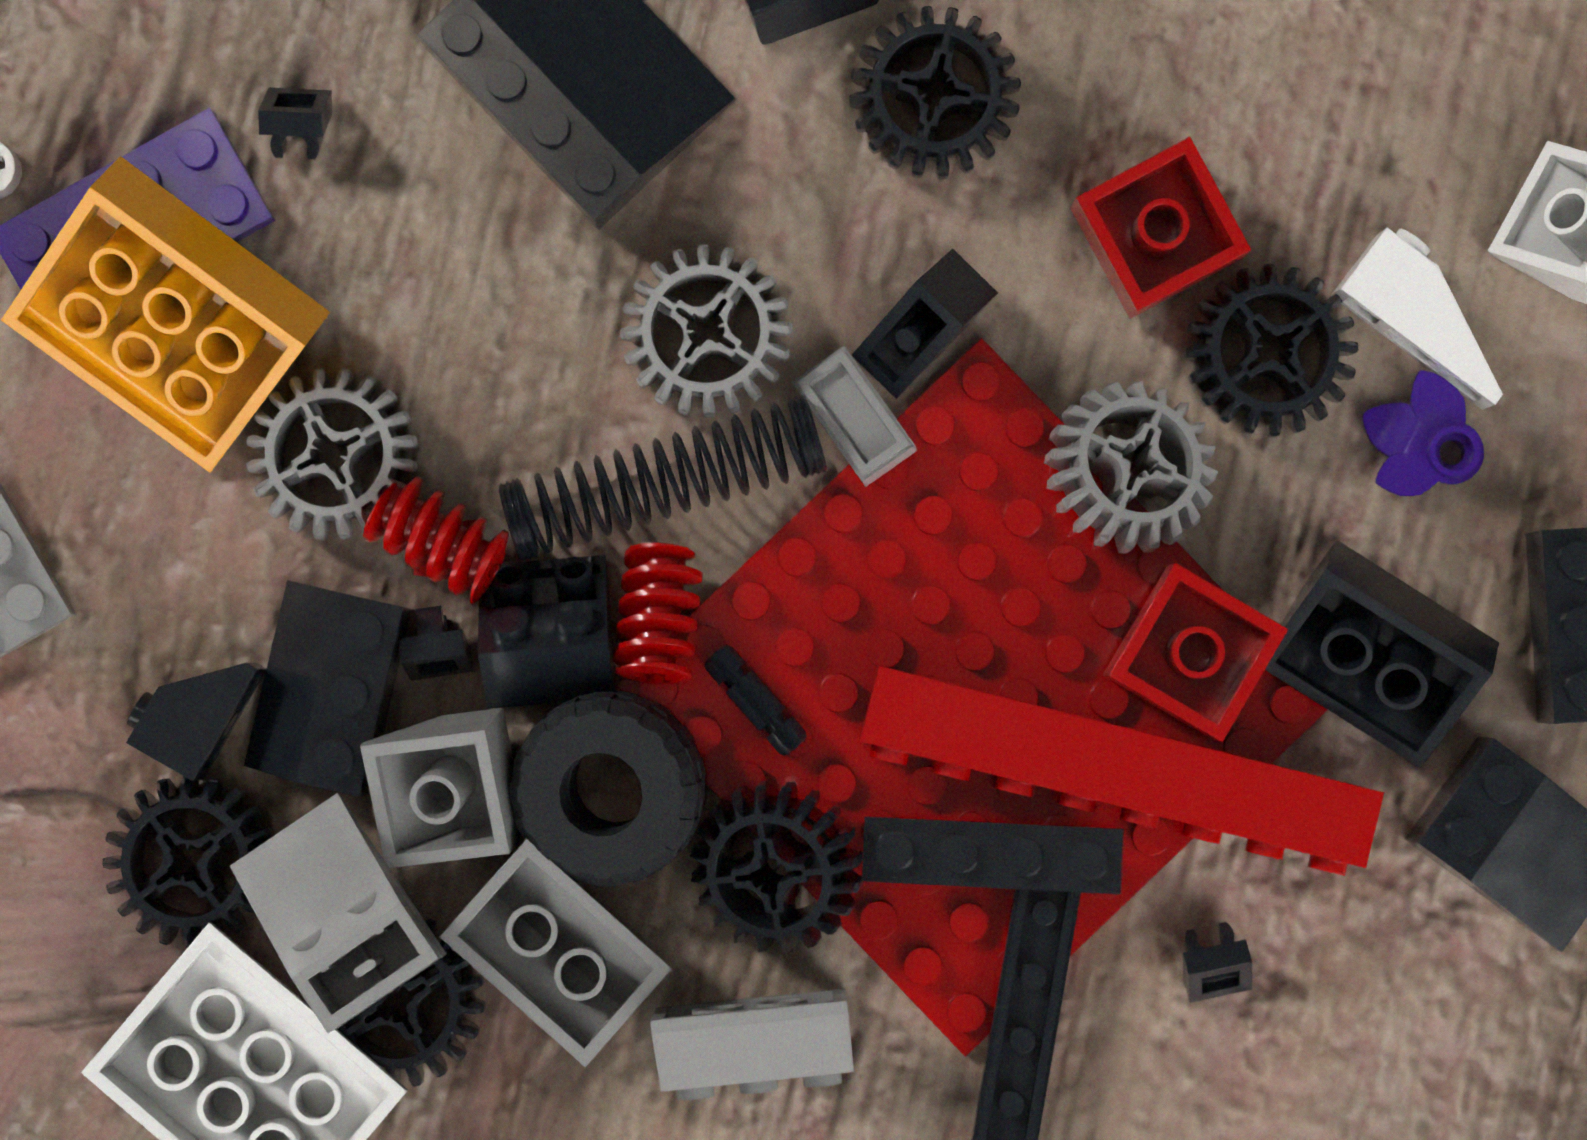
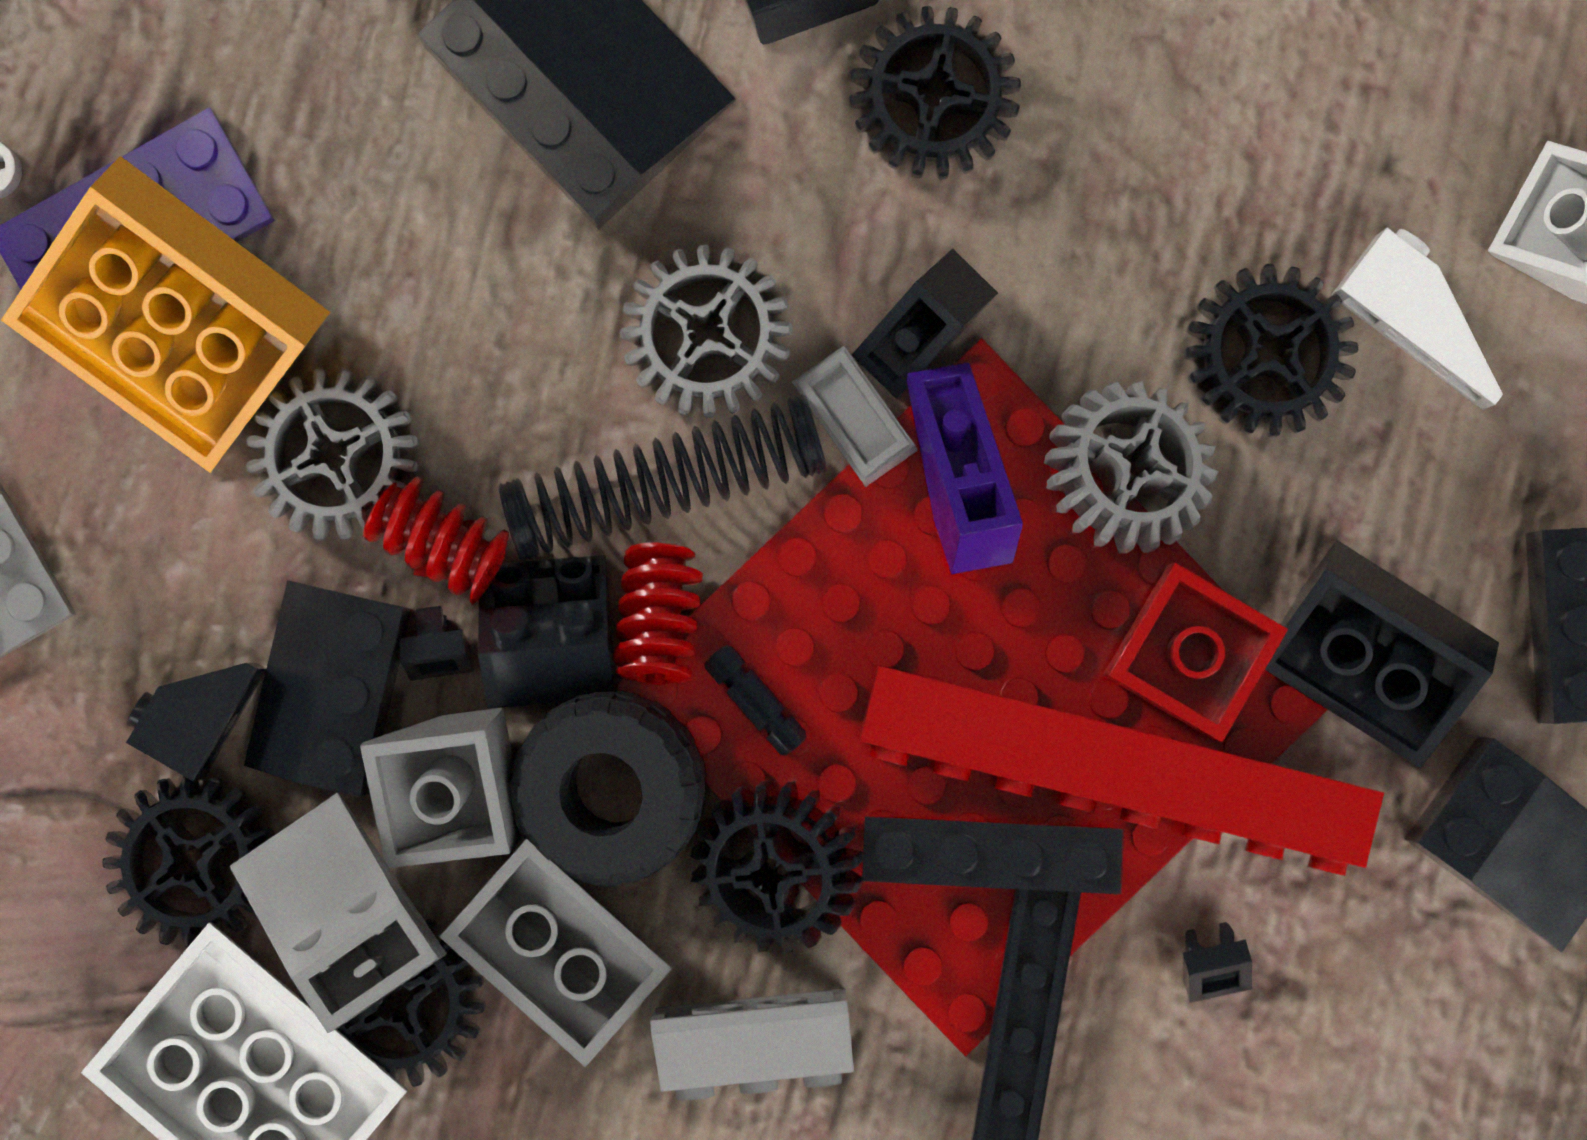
(295, 113): black tile -> none
(963, 470): none -> dark purple slope
(1160, 227): red brick -> none
(1415, 433): dark purple plate -> none

